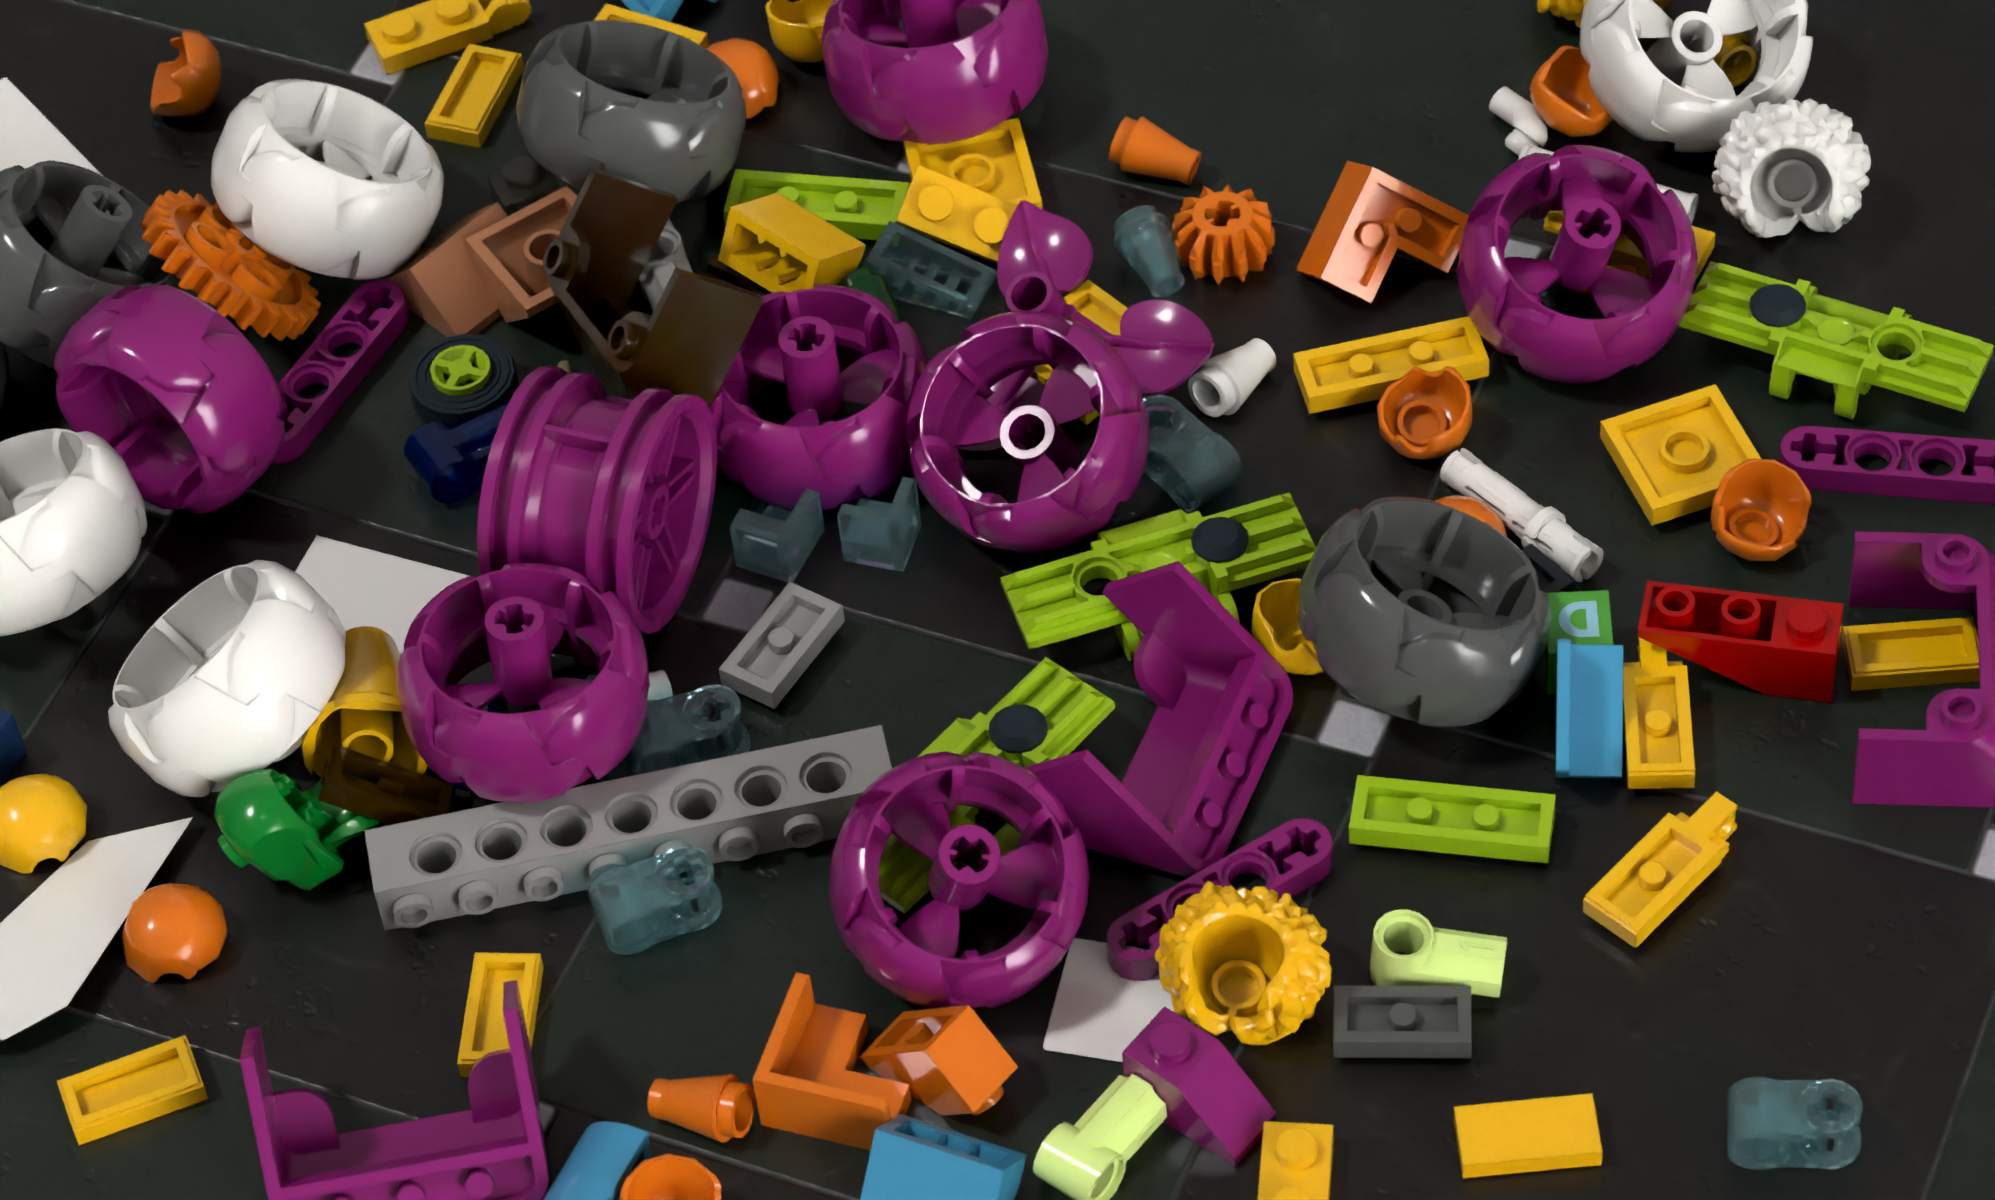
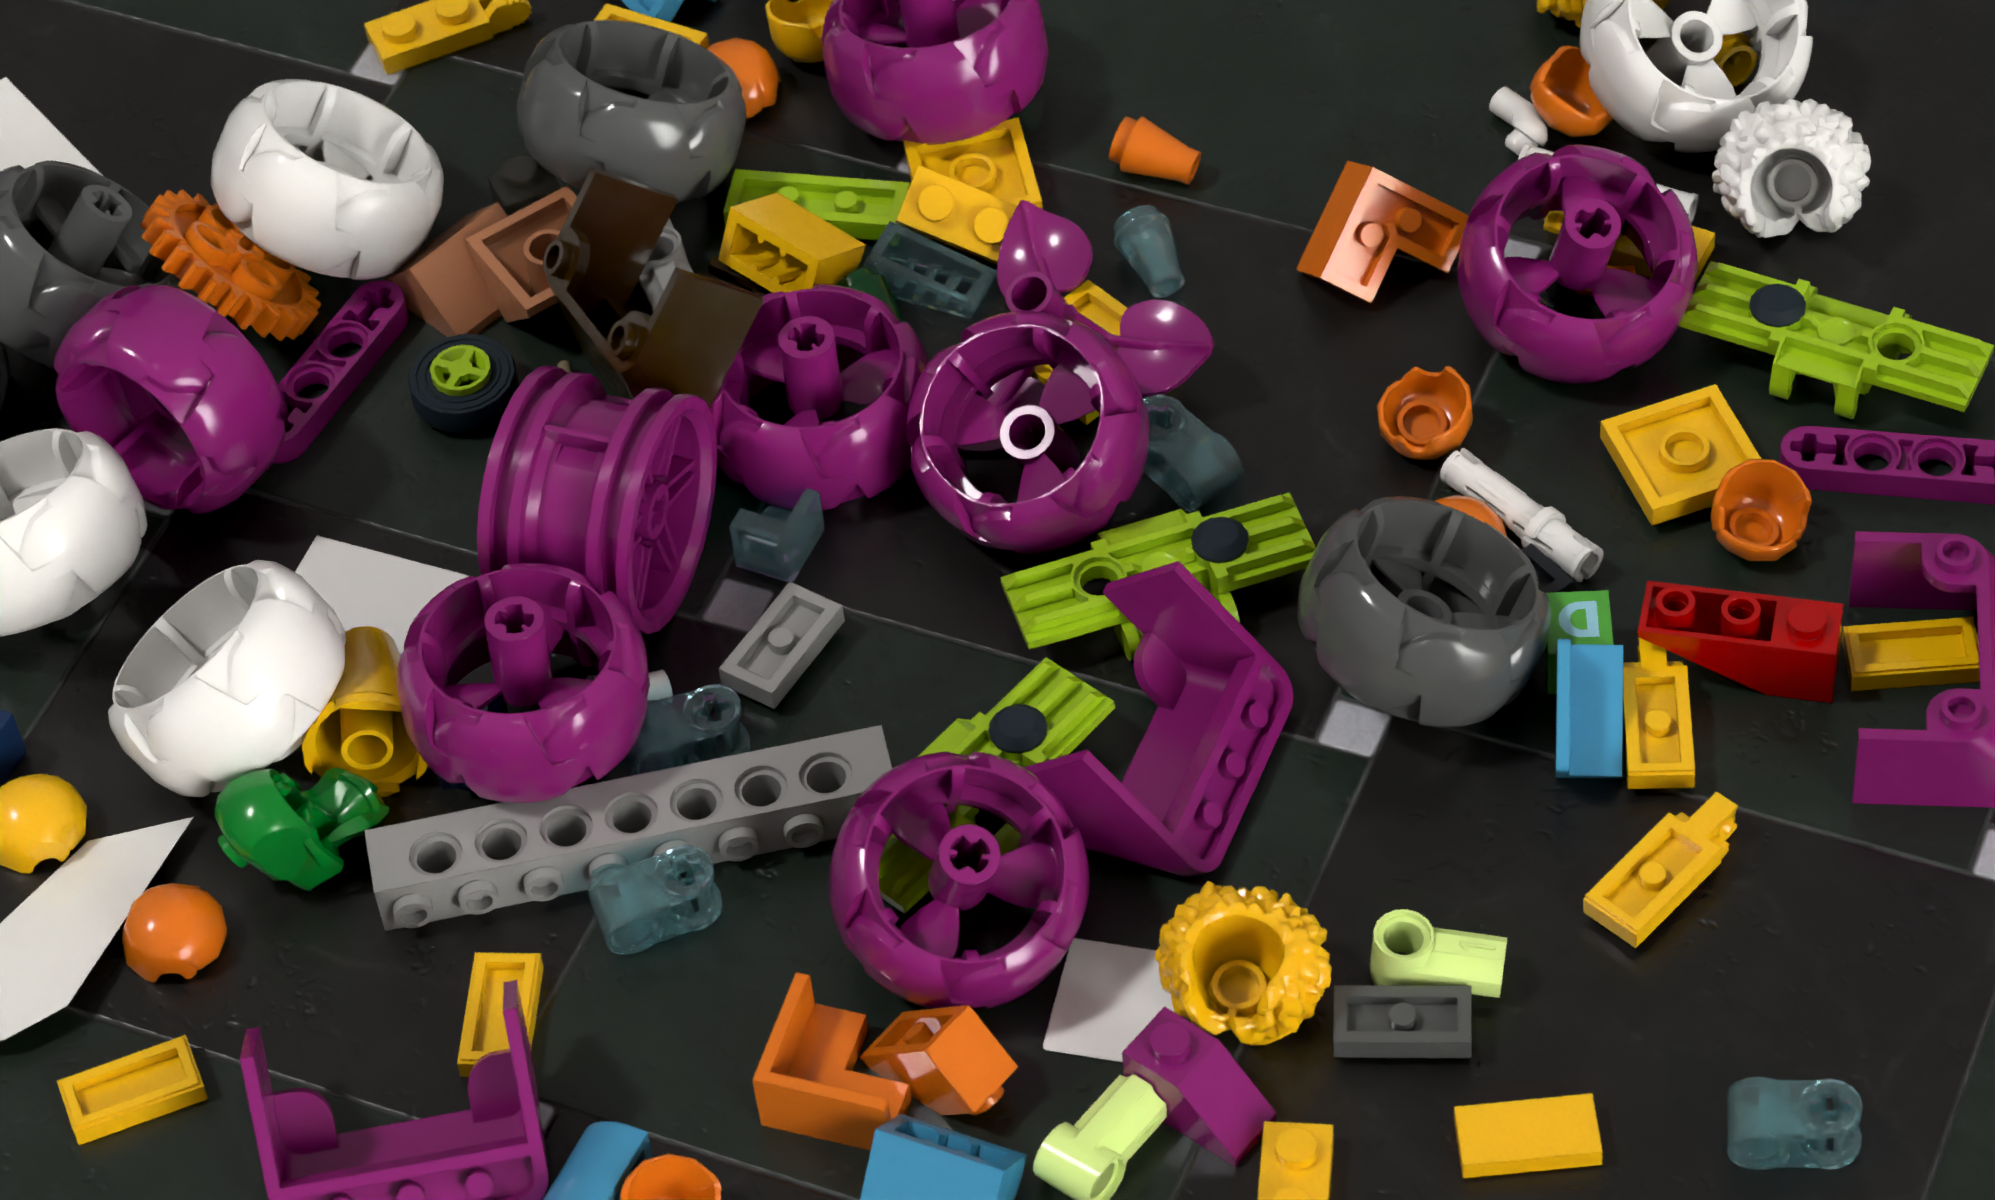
(191, 81): orange hair -> none
(381, 788): dark brown tile -> none
(454, 457): clear blue piece -> none
(474, 95): yellow tile -> none
(707, 1105): orange cone -> none
(881, 531): clear light blue panel -> none
(1223, 234): orange gear -> none
(1230, 377): white cone -> none
(1258, 857): magenta beam -> none
(1278, 629): yellow hair -> none
(1365, 367): yellow plate -> none
(1452, 819): lime plate -> none

